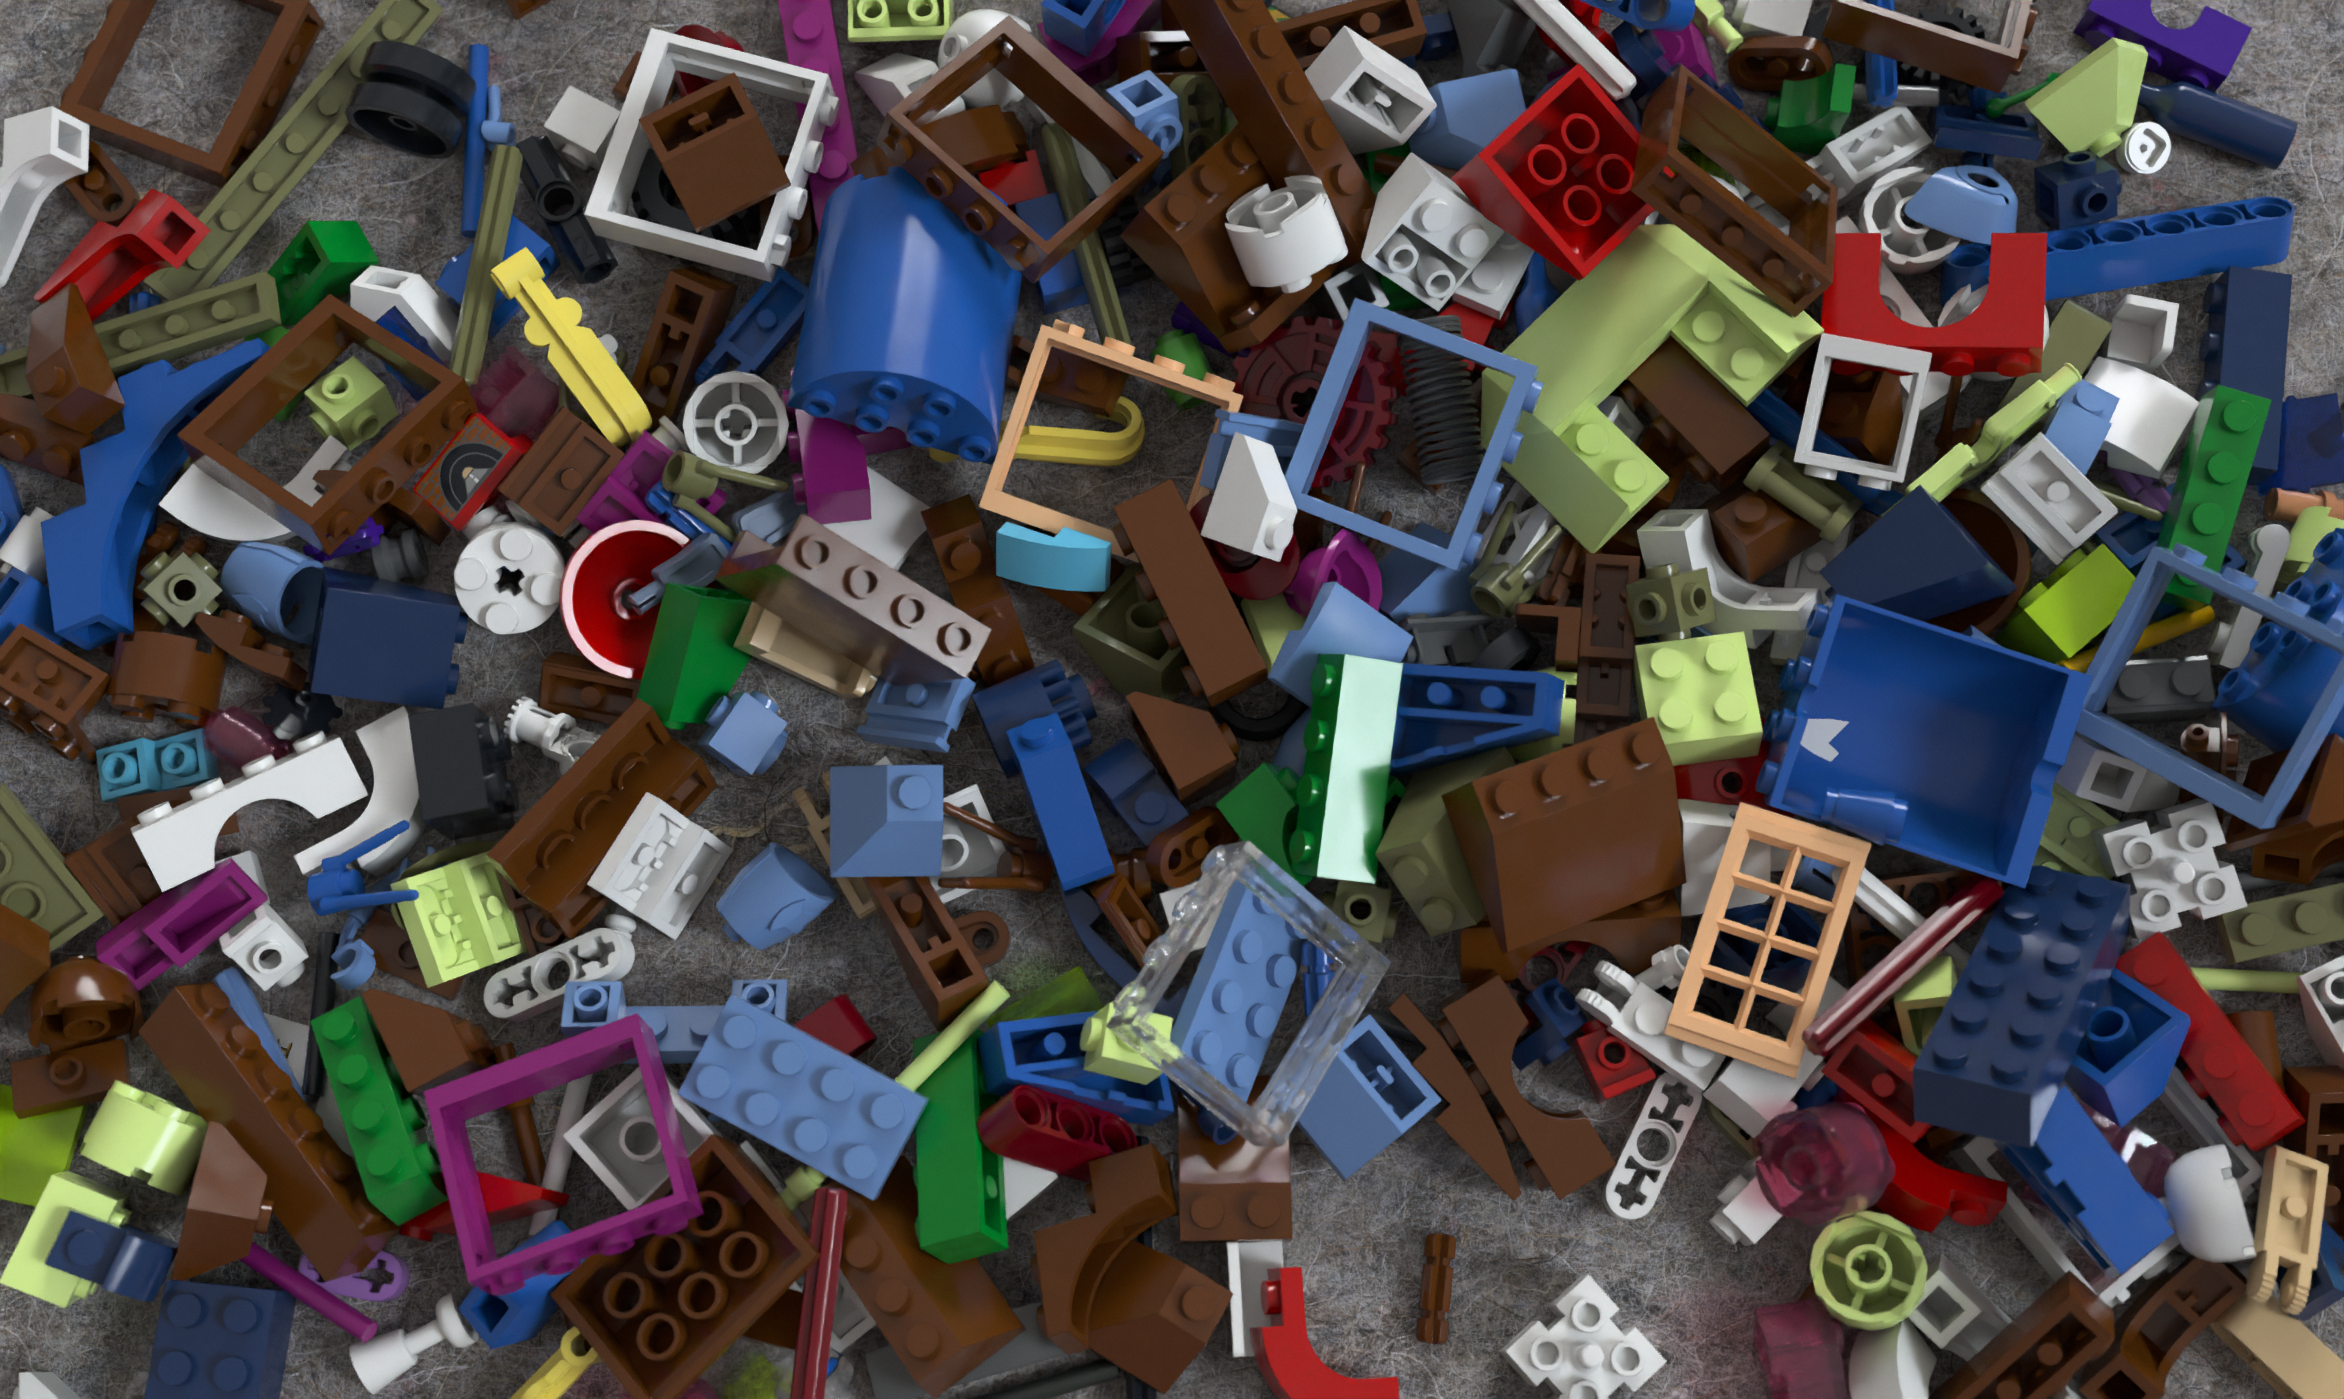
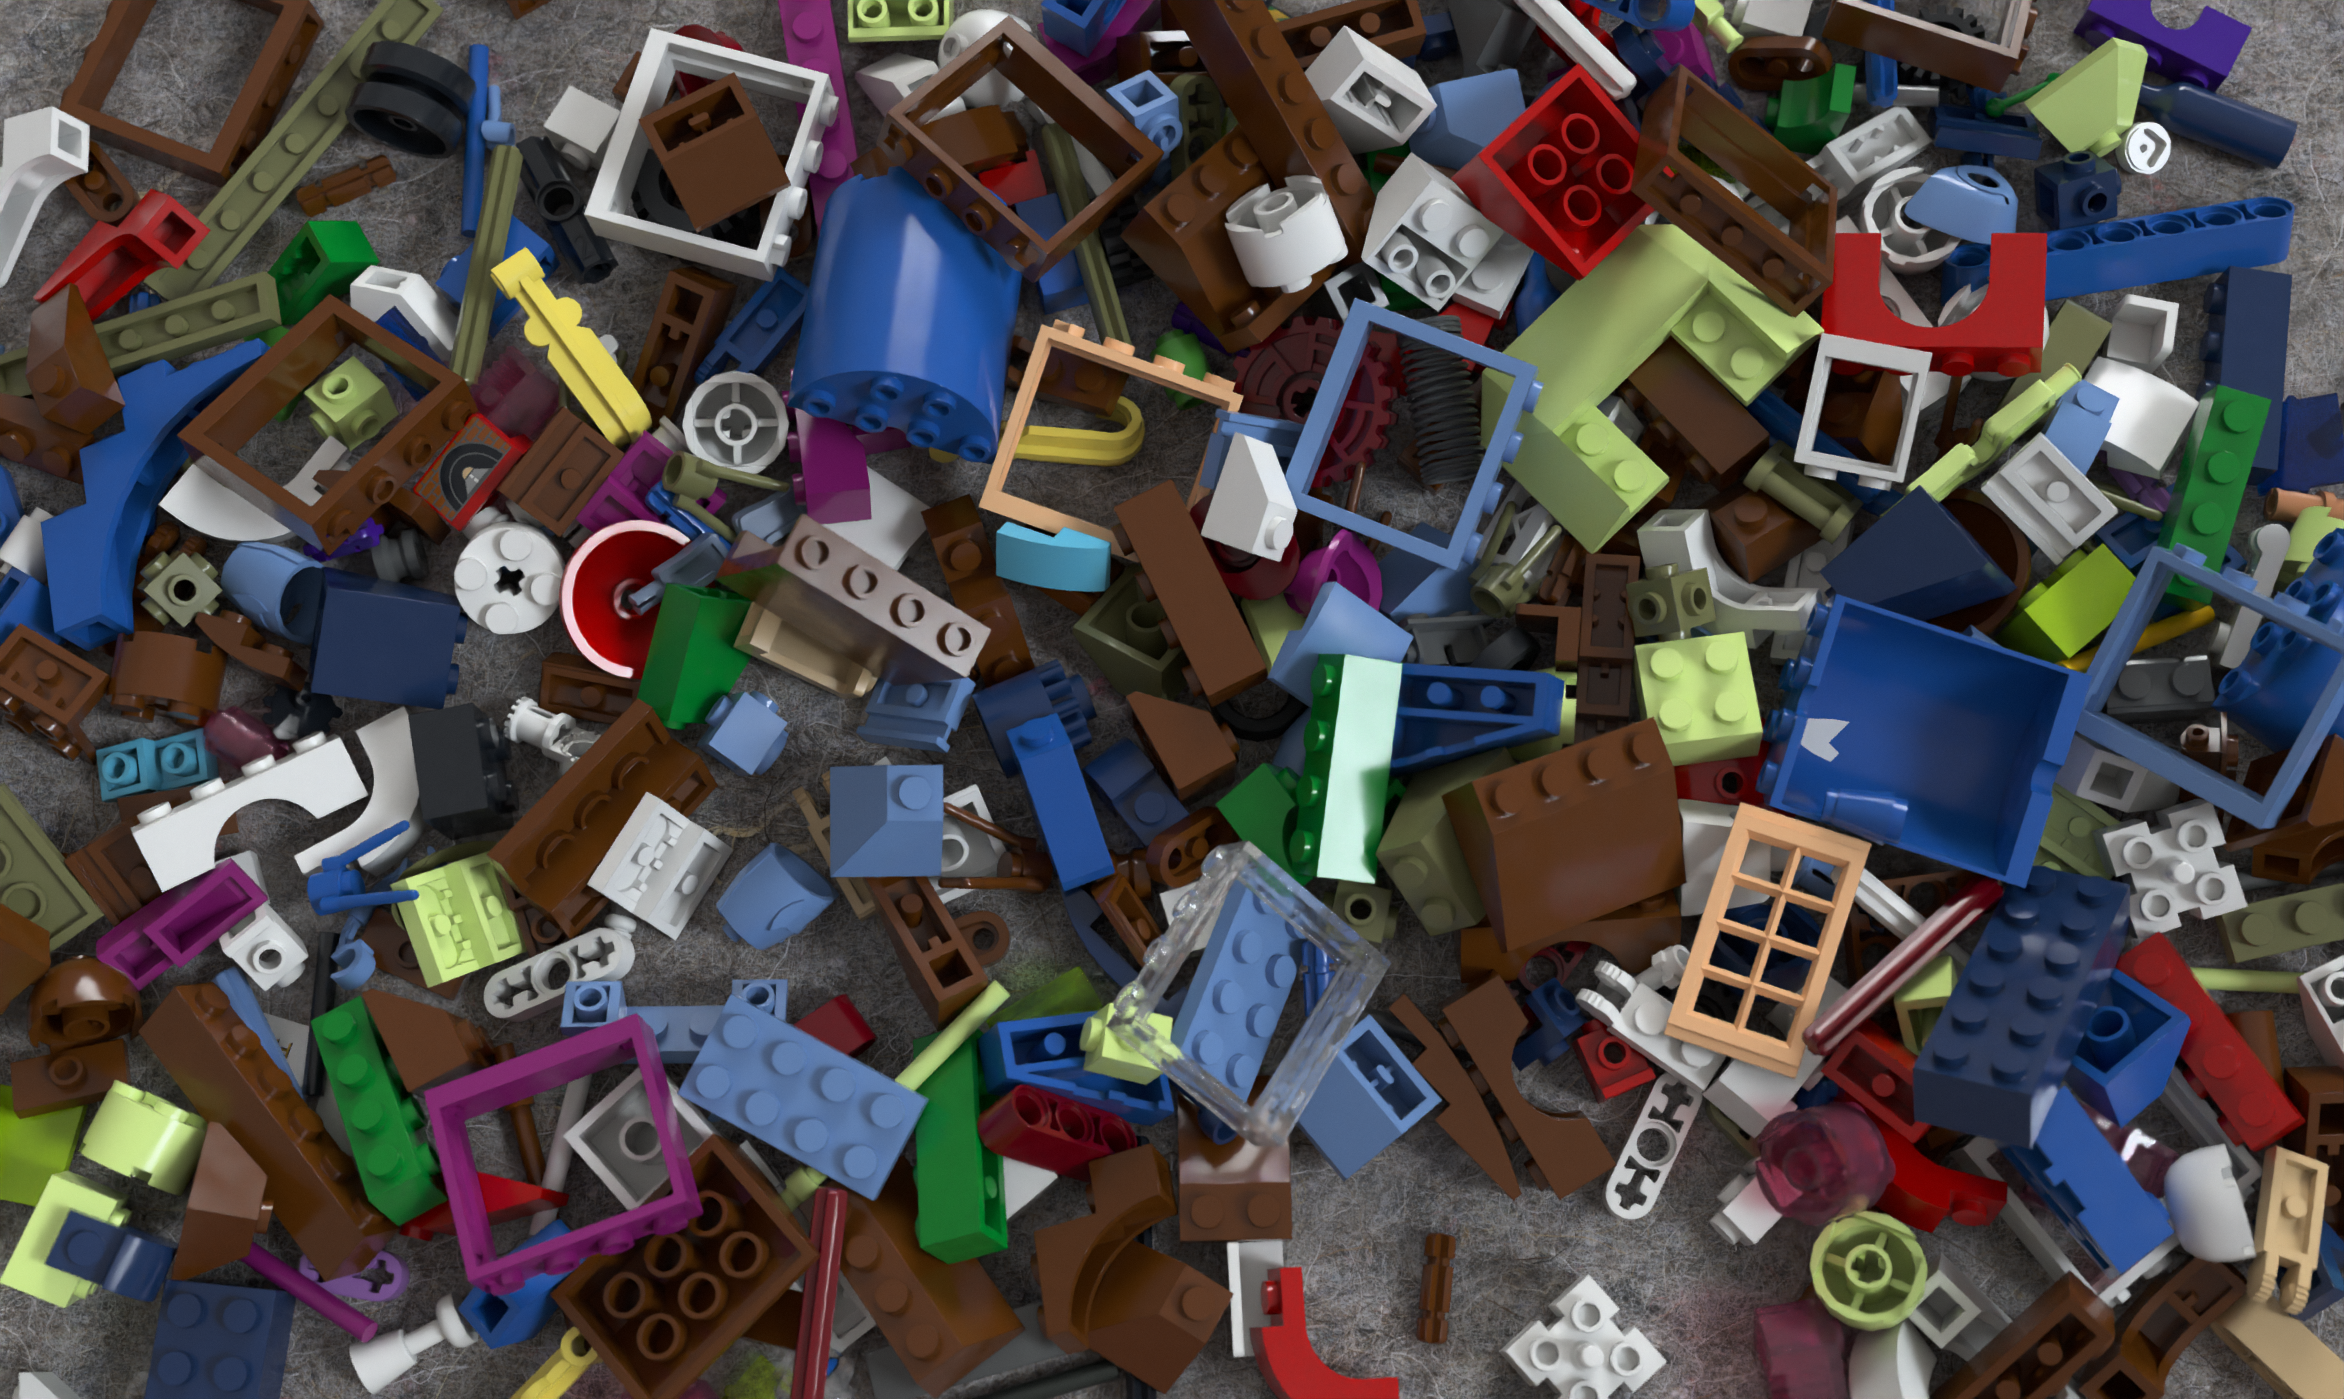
(346, 185): none -> reddish brown axle

